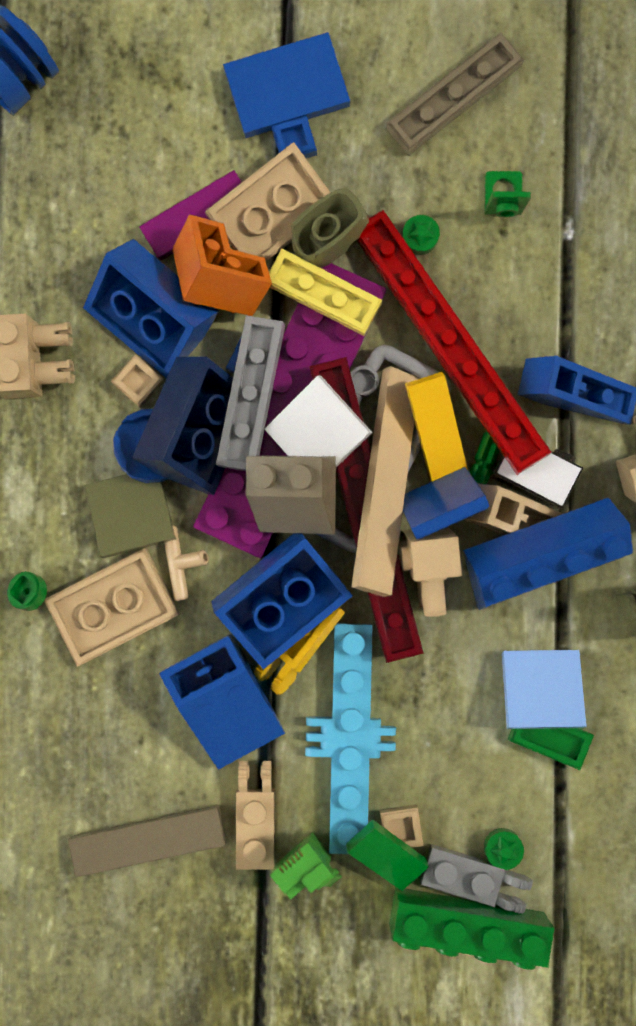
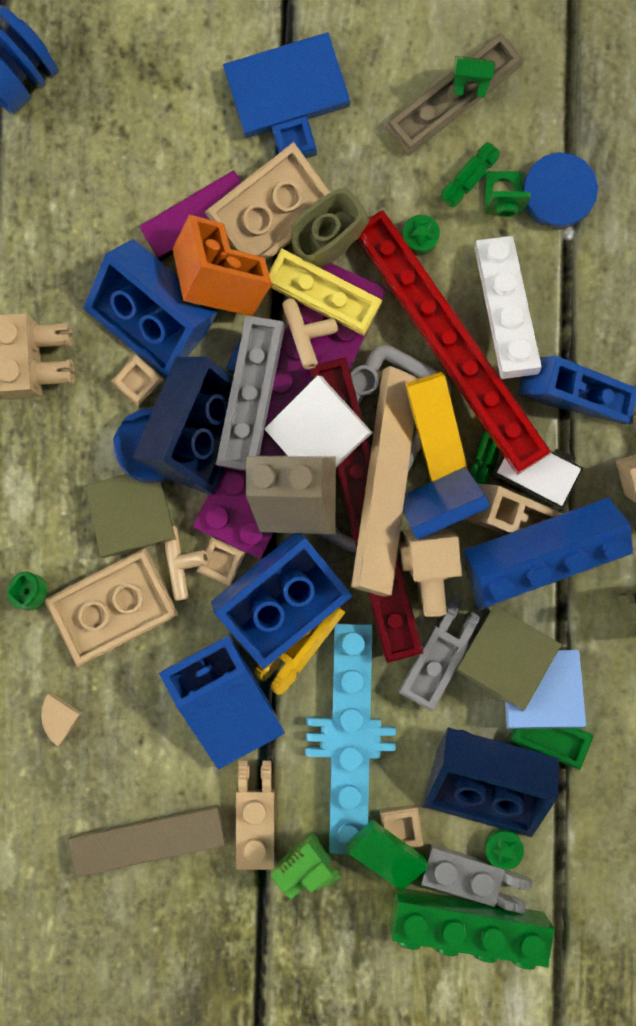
(58, 718): none -> tan tile
(223, 561): none -> tan tile
(304, 332): none -> tan piece
(440, 659): none -> light grey hinge
(470, 174): none -> green axle
(474, 69): none -> green tile
(492, 782): none -> dark blue slope
(507, 307): none -> white plate
(508, 658): none -> olive tile
(561, 190): none -> blue tile

